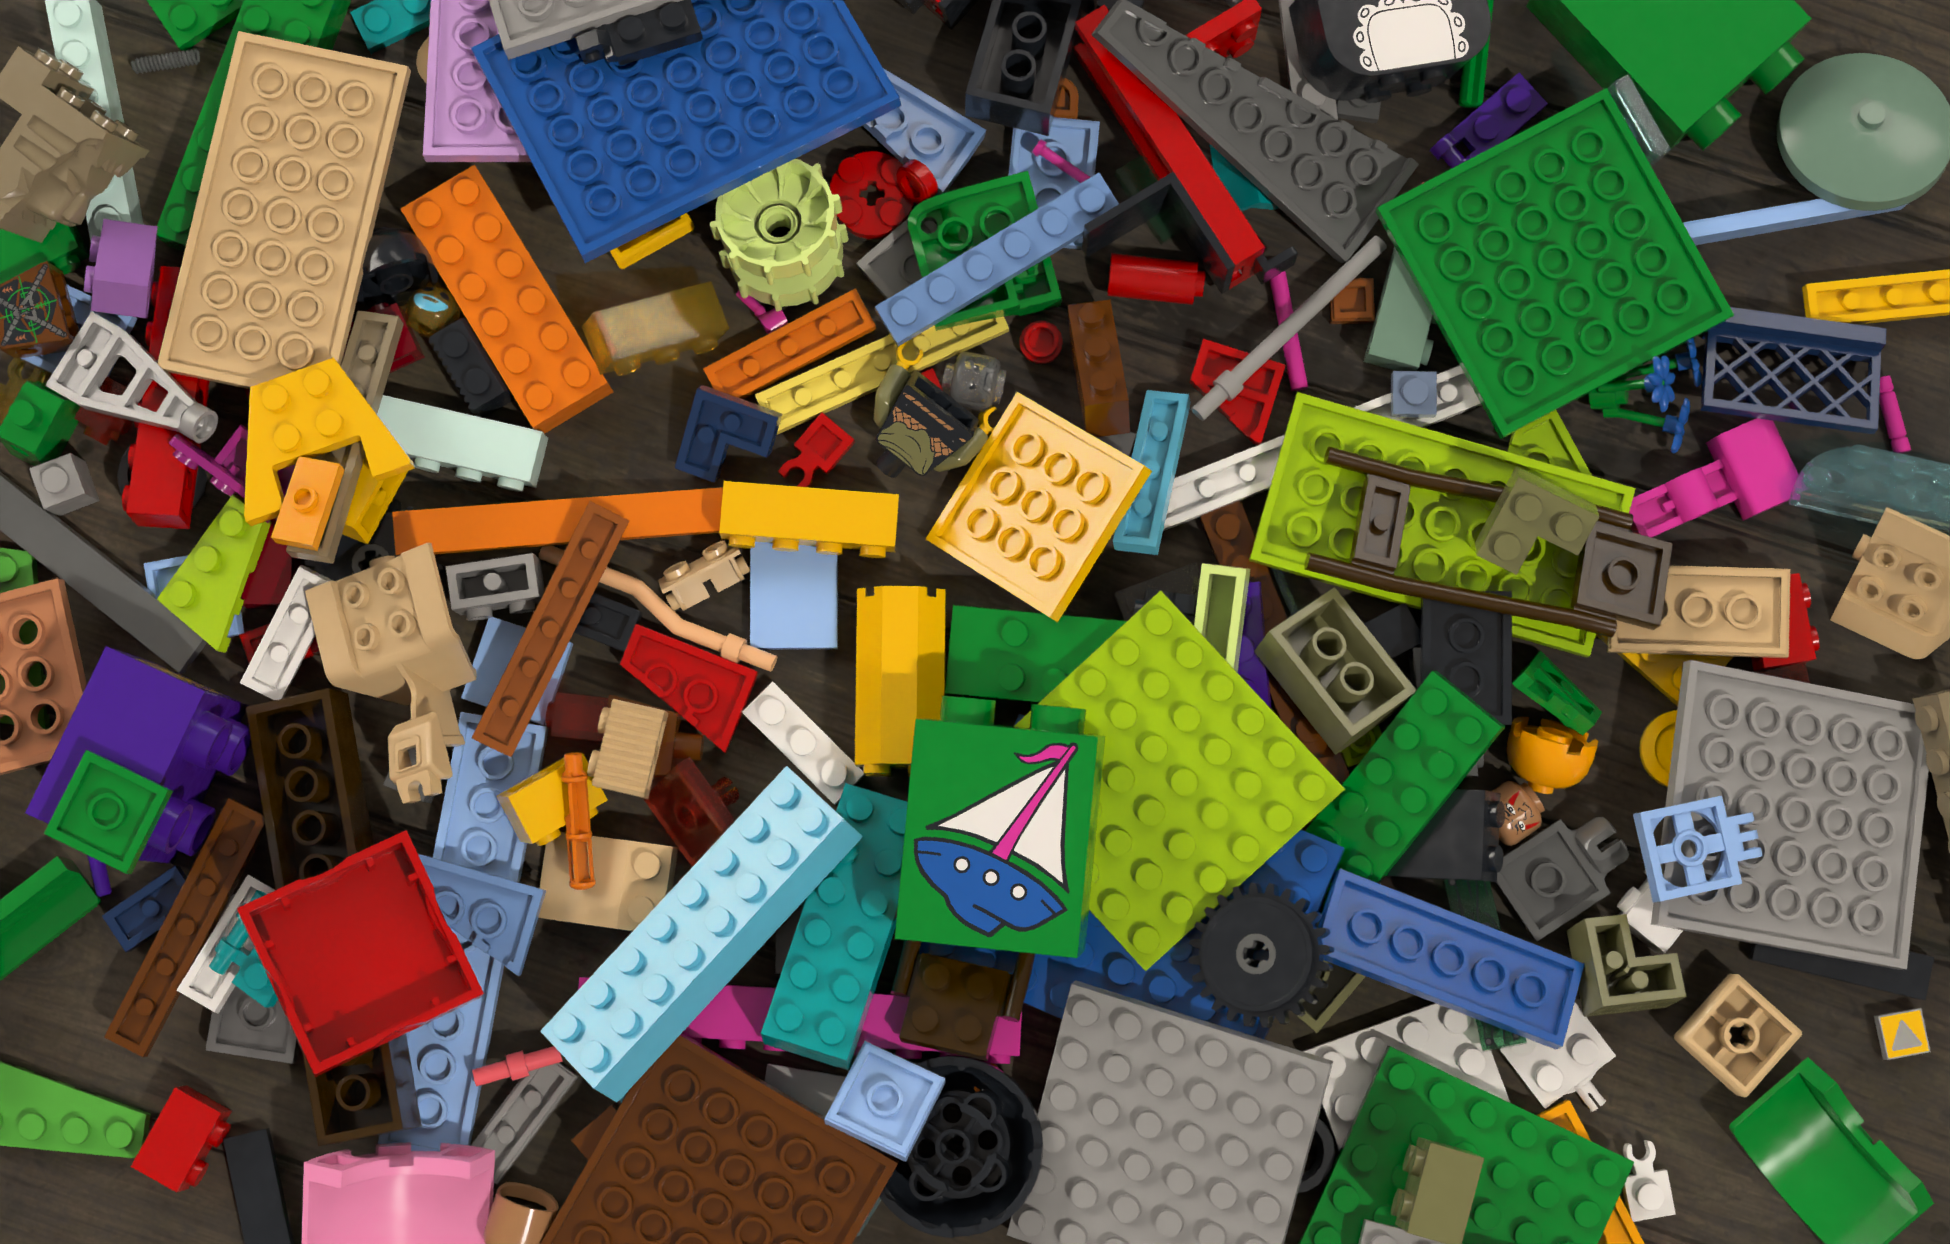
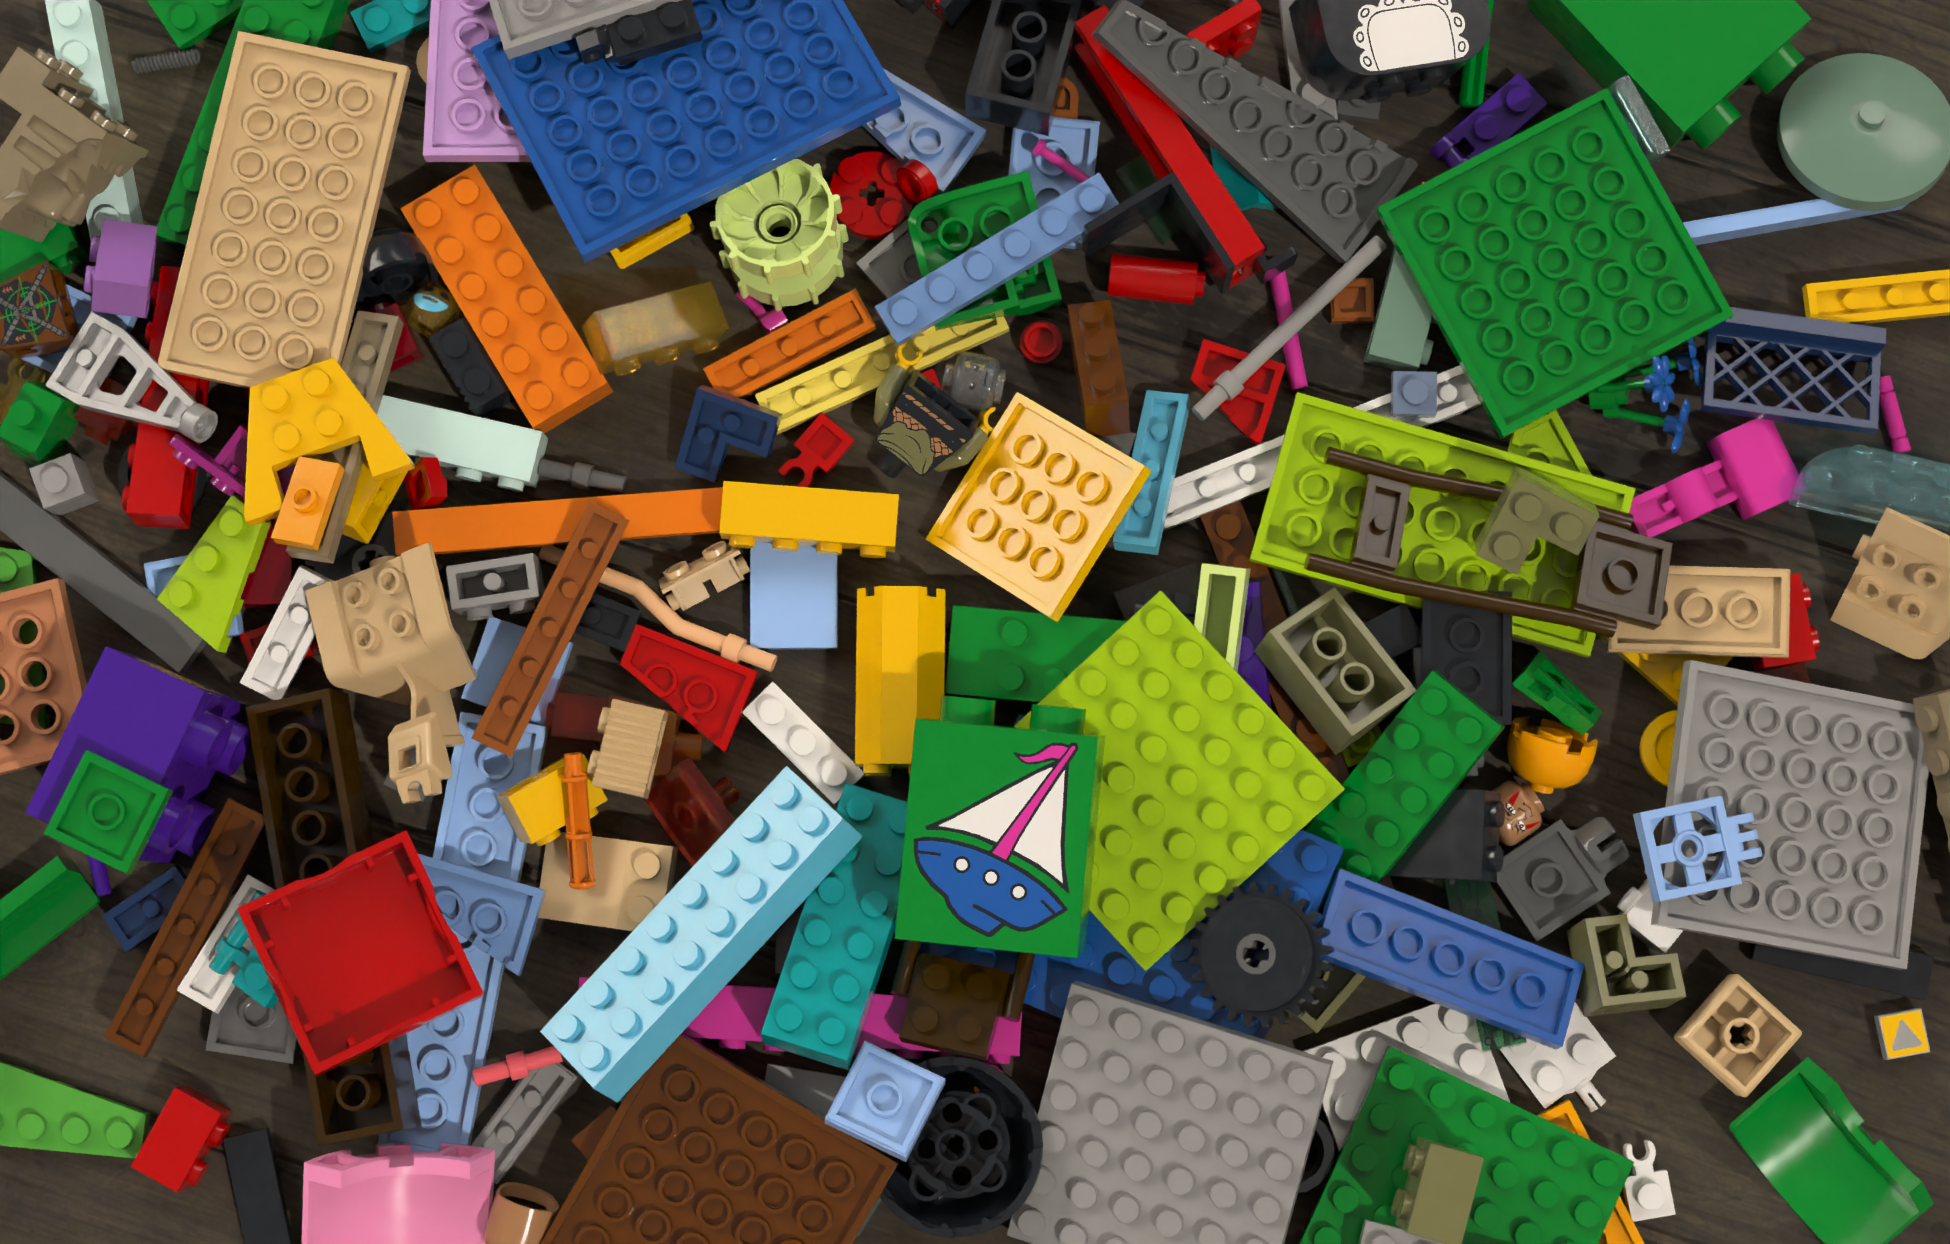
(426, 484): none -> red plate
(582, 476): none -> dark grey bar

